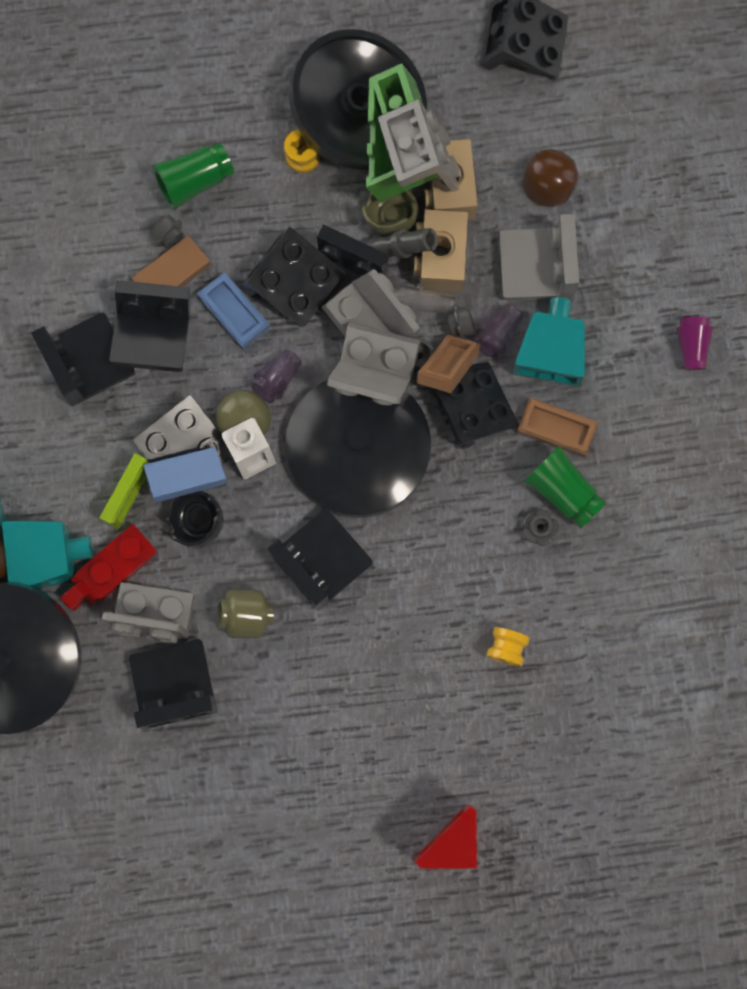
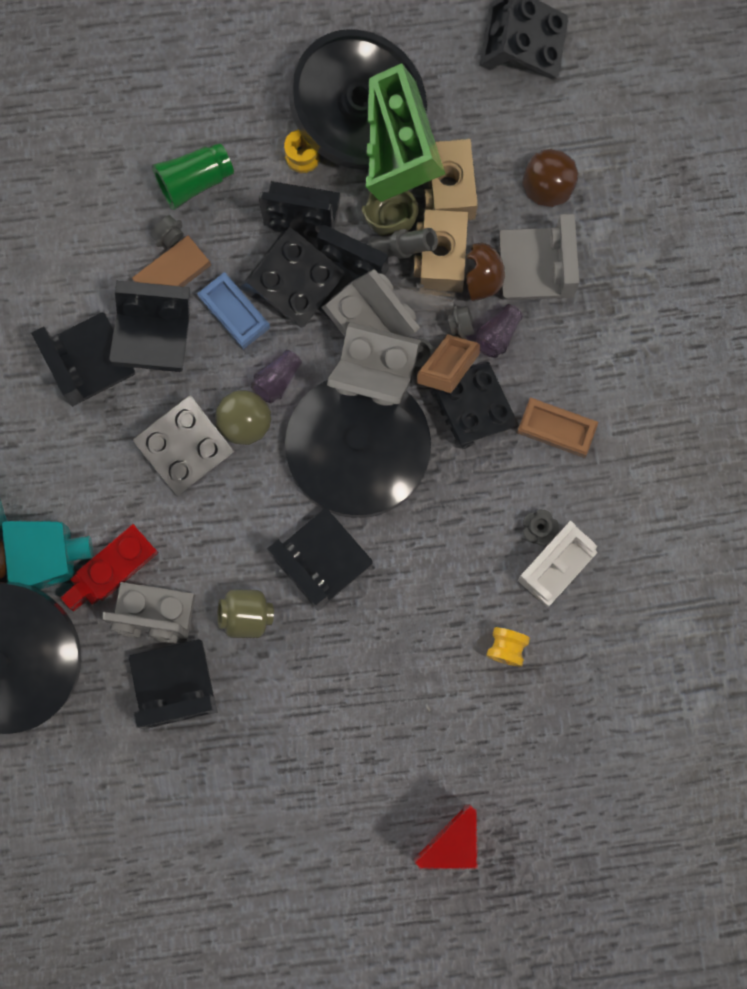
(125, 493): lime tile -> none
(184, 474): medium blue tile -> none
(195, 519): black hair -> none
(248, 448): white bracket -> none
(299, 208): none -> black bracket
(418, 145): light grey bracket -> none
(488, 274): none -> reddish brown hair
(553, 346): teal torso -> none
(558, 564): none -> white hinge
(565, 488): green plant -> none
(695, 341): magenta cone -> none

